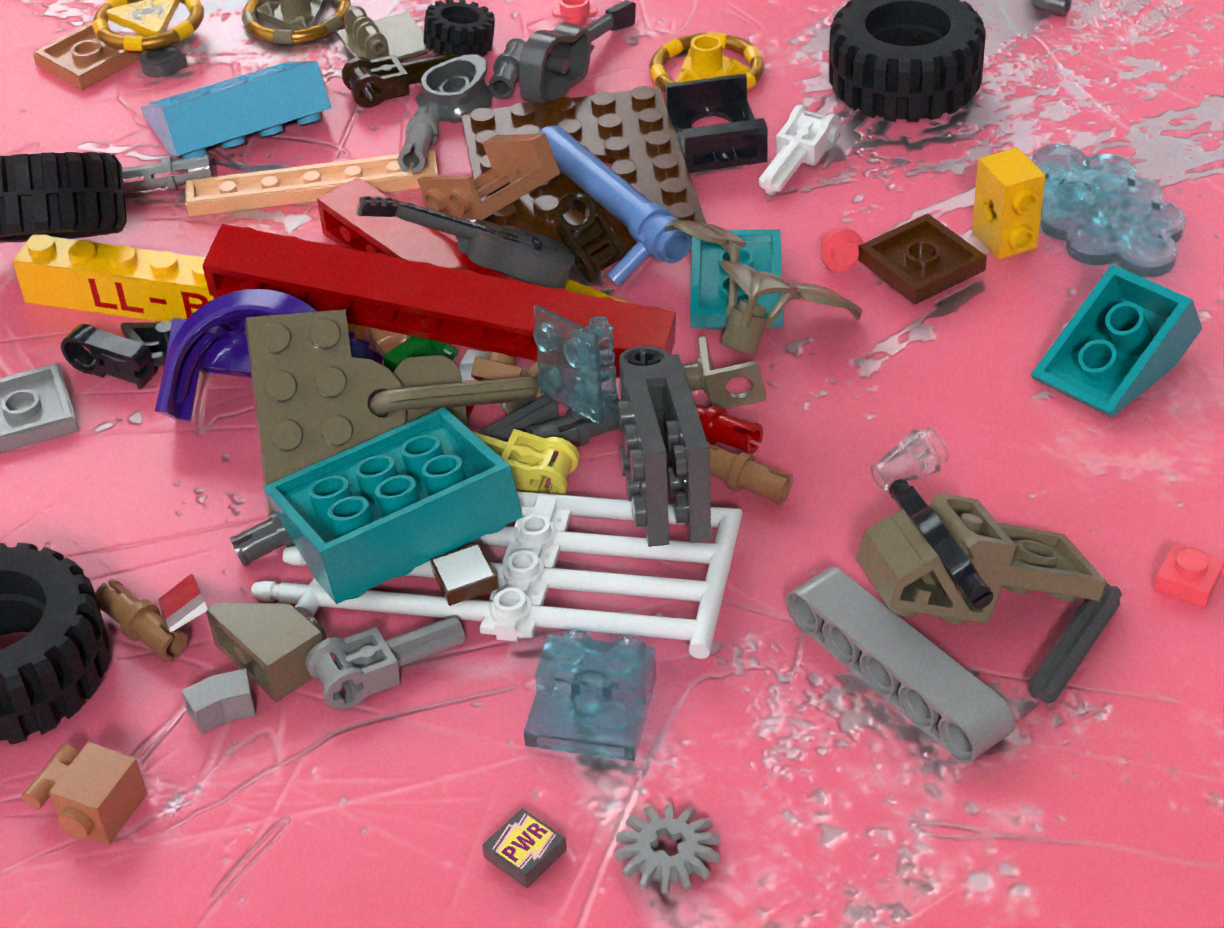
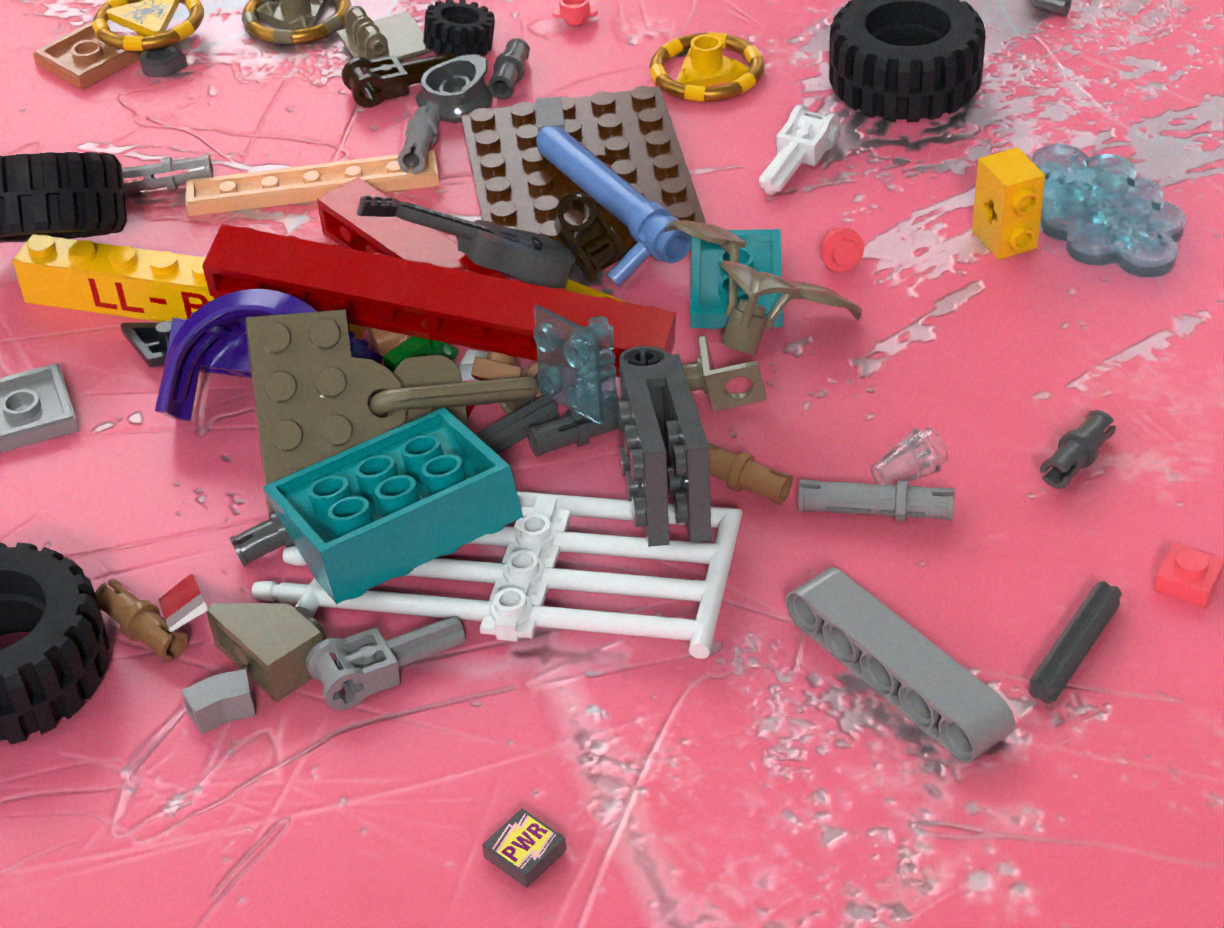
(89, 790): nougat brick -> none
(109, 355): black piece -> none
(238, 107): medium azure slope -> none
(464, 574): tile -> none
(513, 158): nougat panel -> none
(532, 460): light yellow connector -> none
(549, 112): none -> light grey piece
(561, 57): dark grey piece -> none
(591, 696): clear light blue plate -> none
(658, 865): light grey gear -> none
(719, 145): black panel -> none
(729, 429): red pin -> none
(873, 499): none -> light grey pin
(922, 258): reddish brown plate -> none
(958, 558): dark tan piece -> none
(1077, 449): none -> dark grey pin
(1119, 342): teal slope -> none

